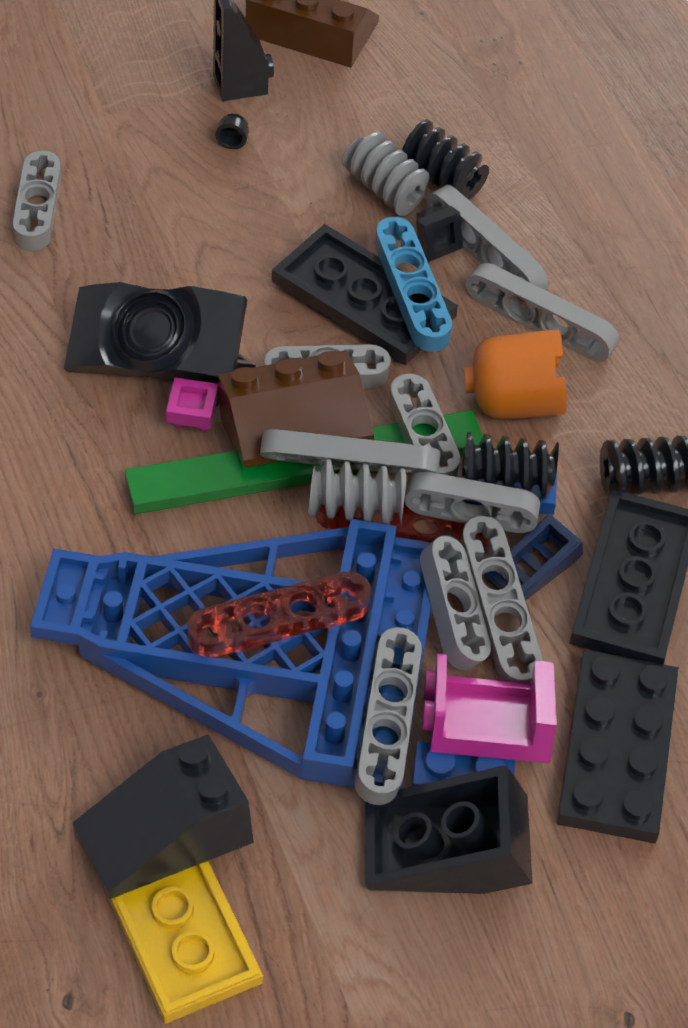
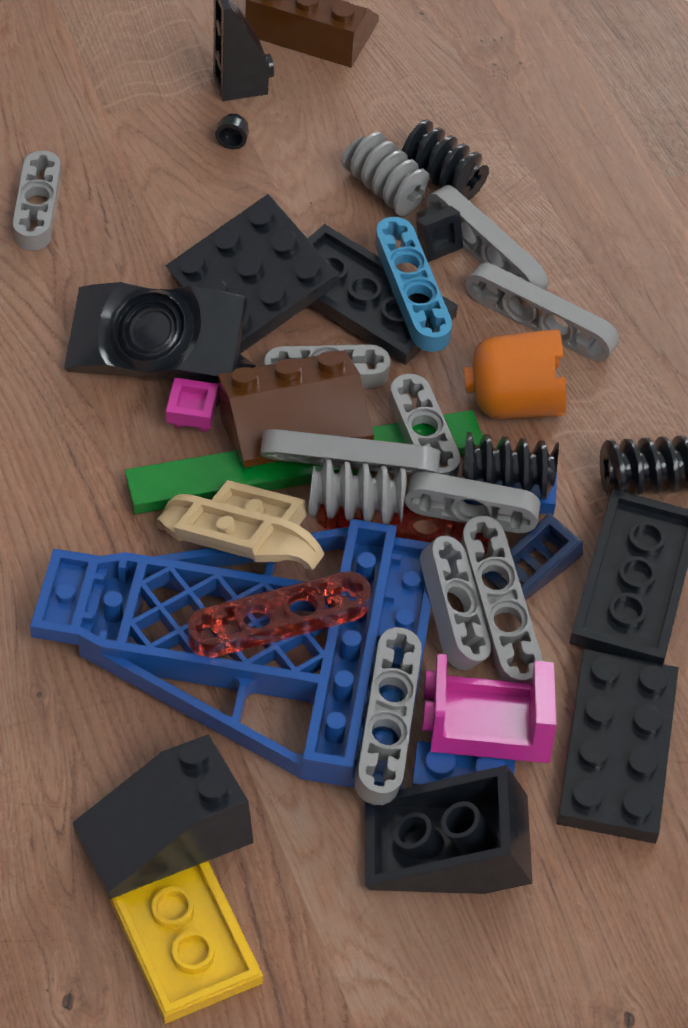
(244, 523): none -> tan plate
(262, 259): none -> black plate

